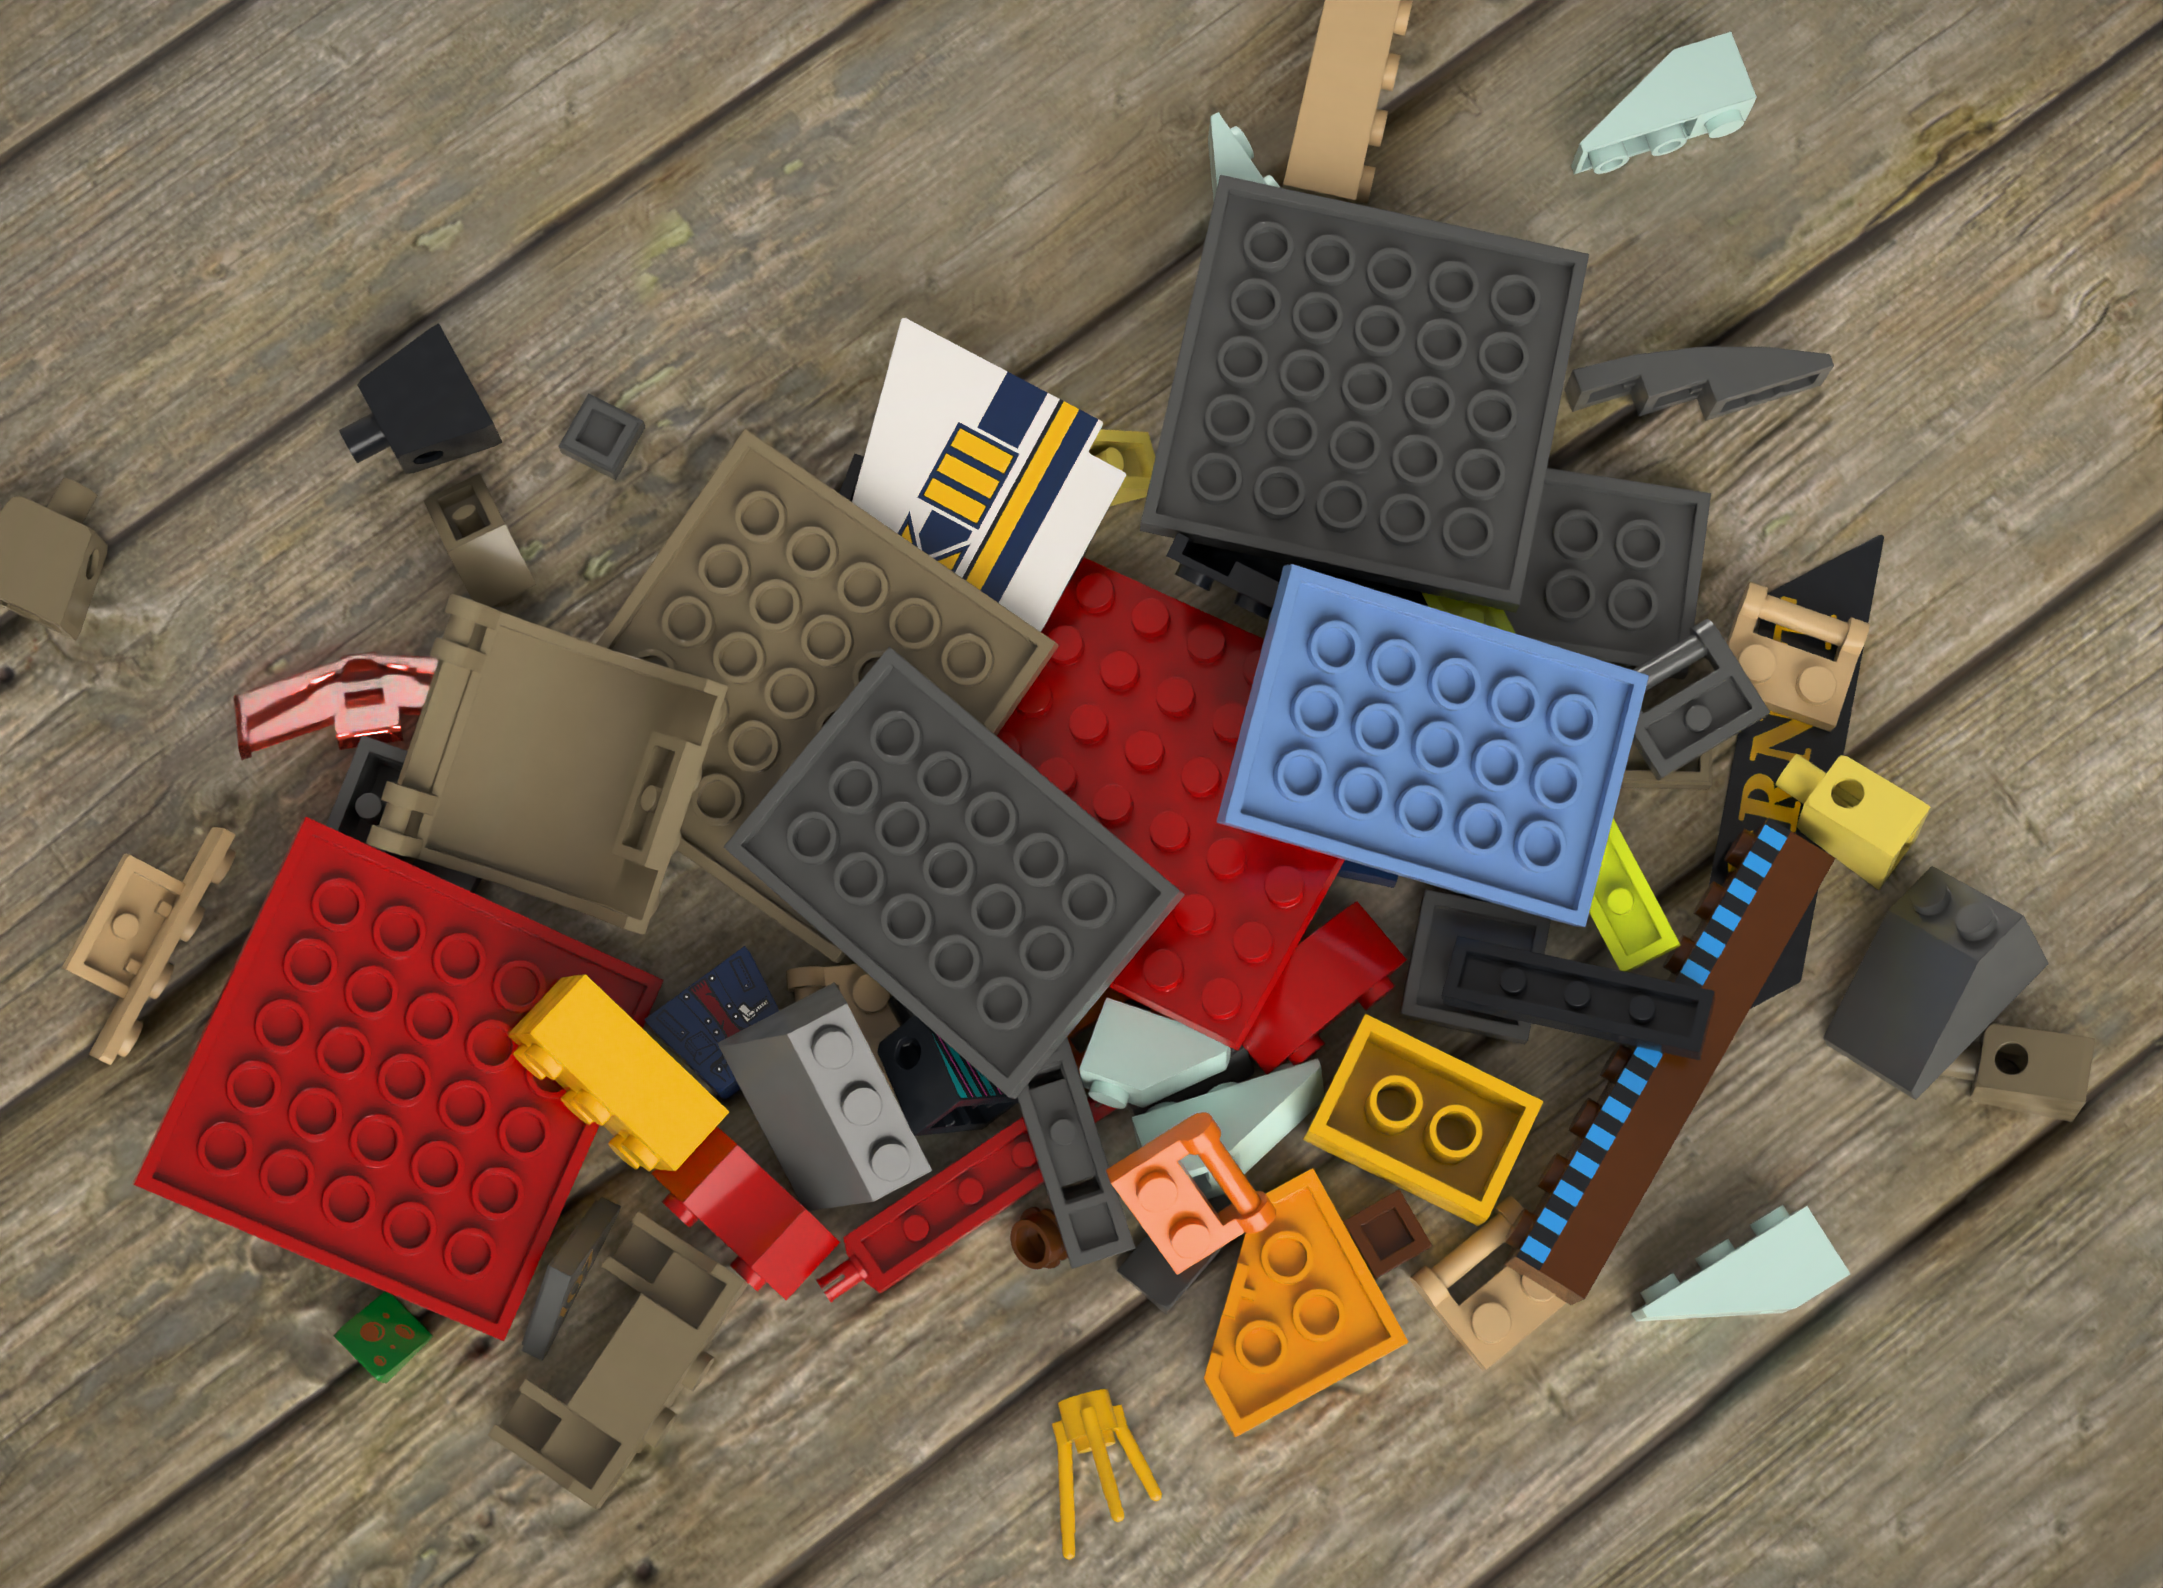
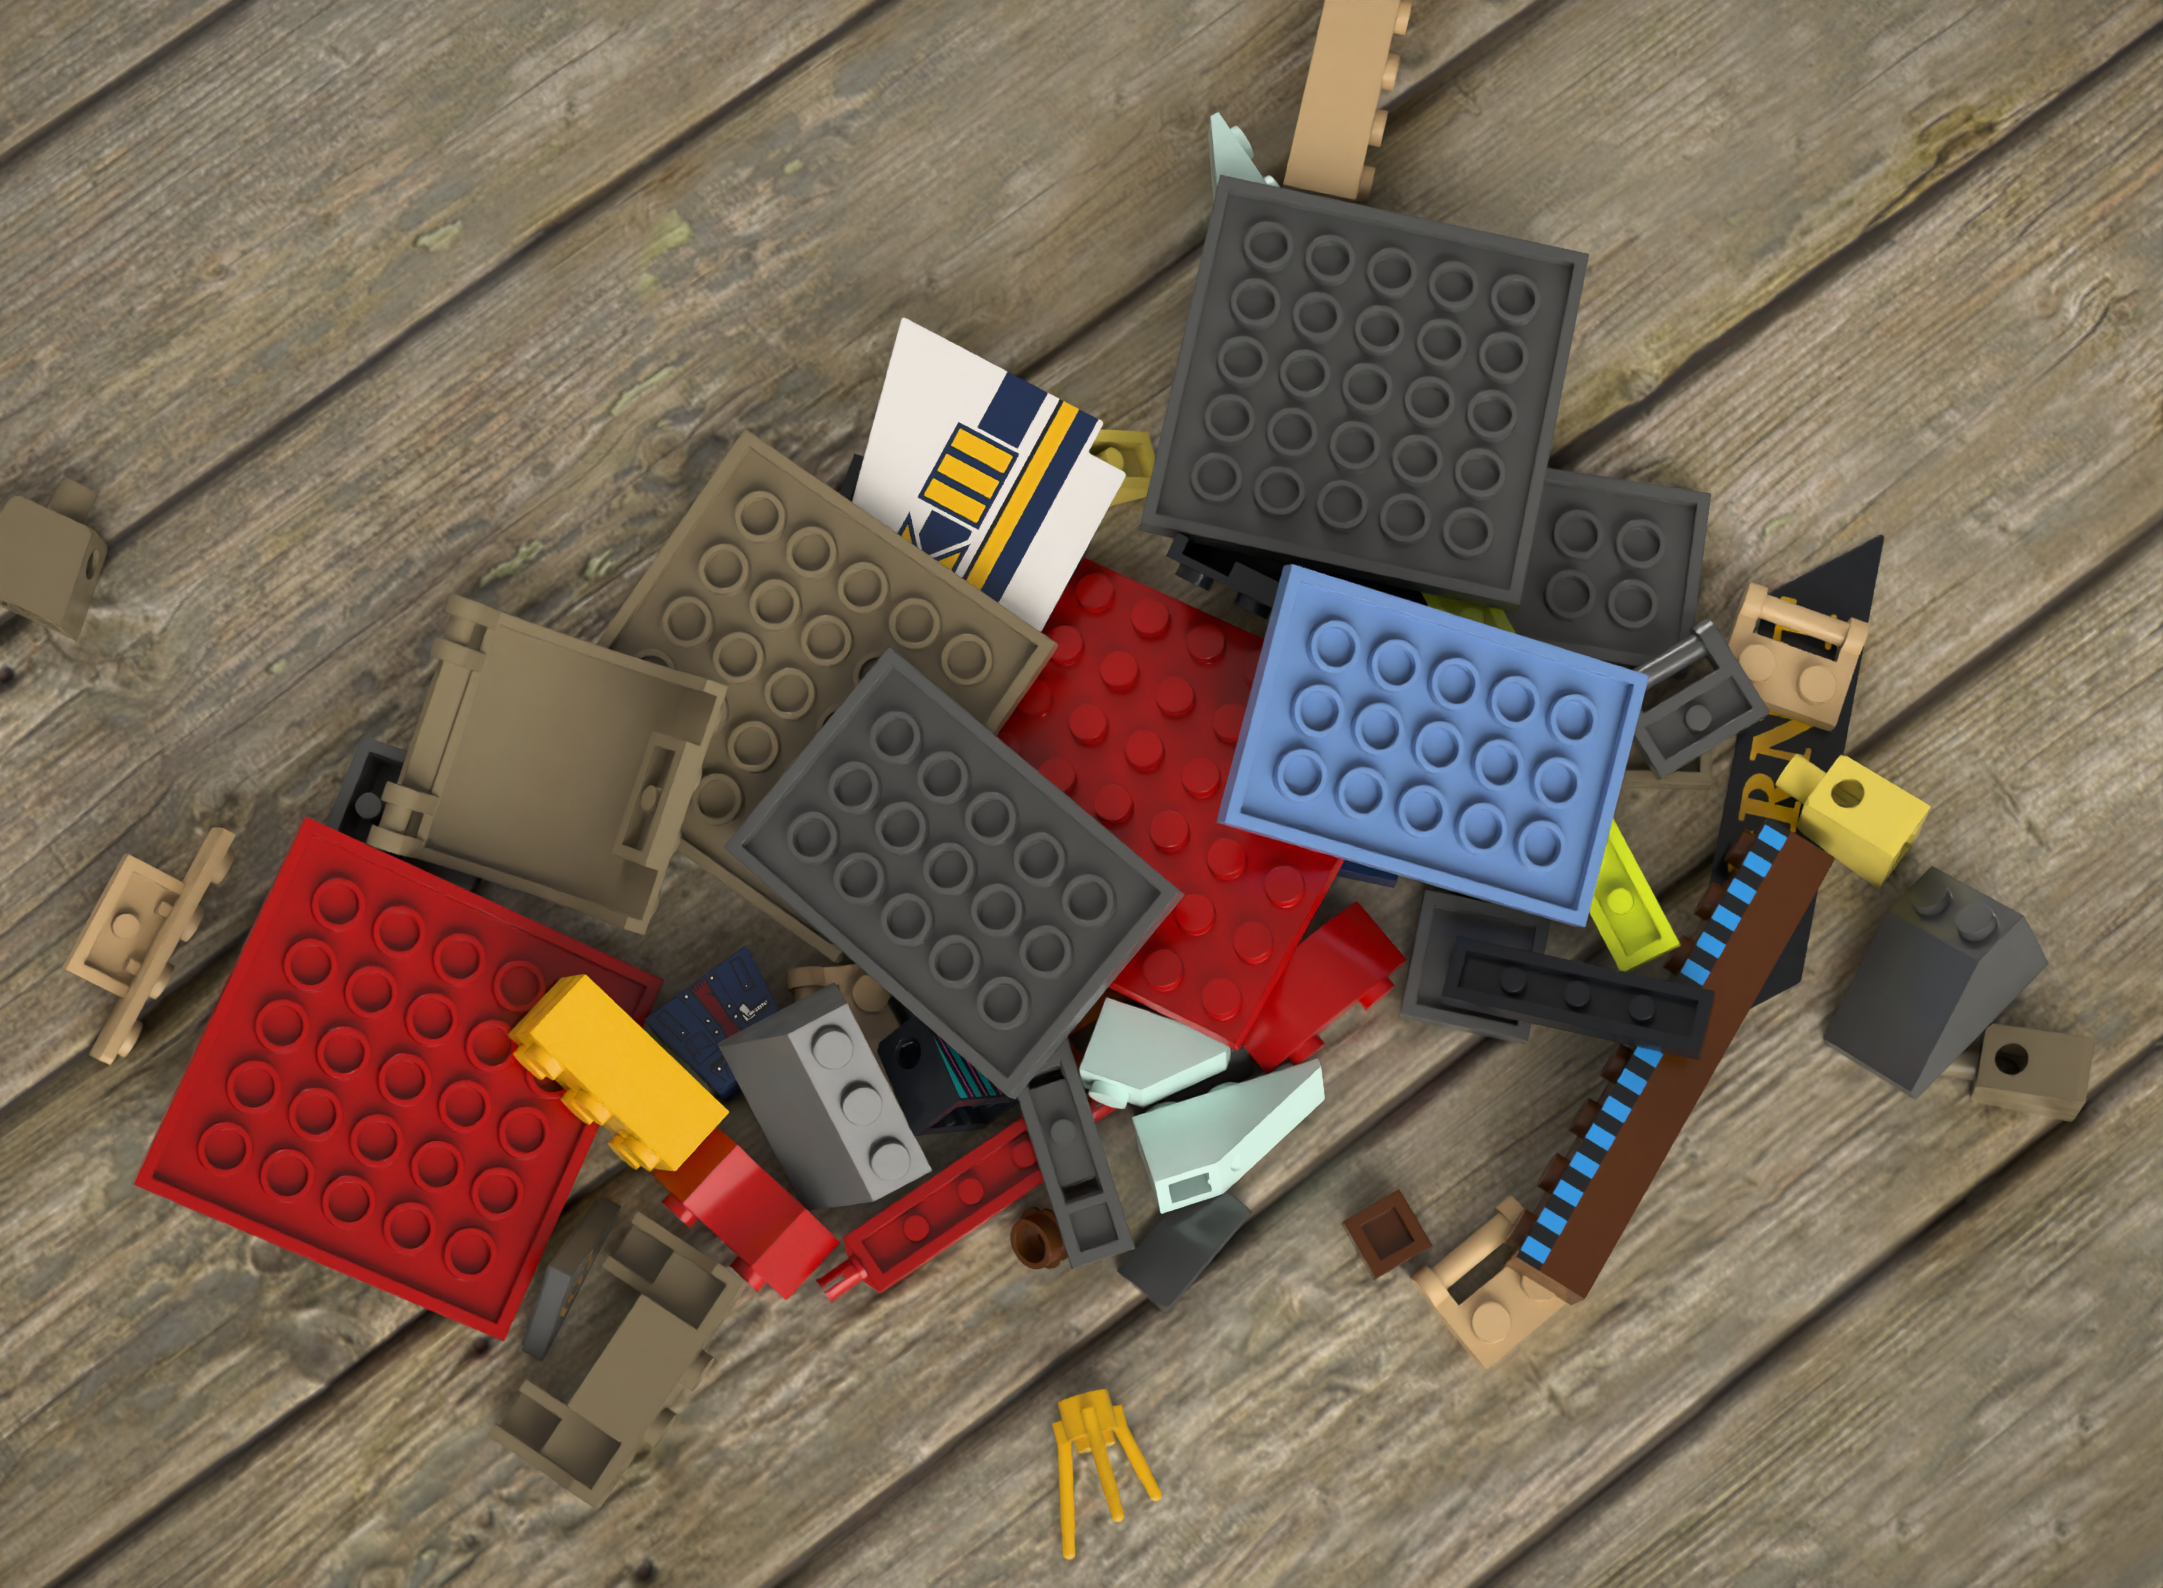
(355, 693): clear red plate -> none
(383, 1337): green slope -> none
(421, 408): black torso -> none
(479, 543): dark tan slope -> none
(602, 436): dark grey tile -> none
(1173, 1205): plate -> none
(1296, 1311): light orange plate -> none
(1423, 1120): yellow brick -> none
(1684, 96): light aqua slope -> none
(1718, 377): dark grey slope -> none
(1766, 1275): light aqua slope -> none

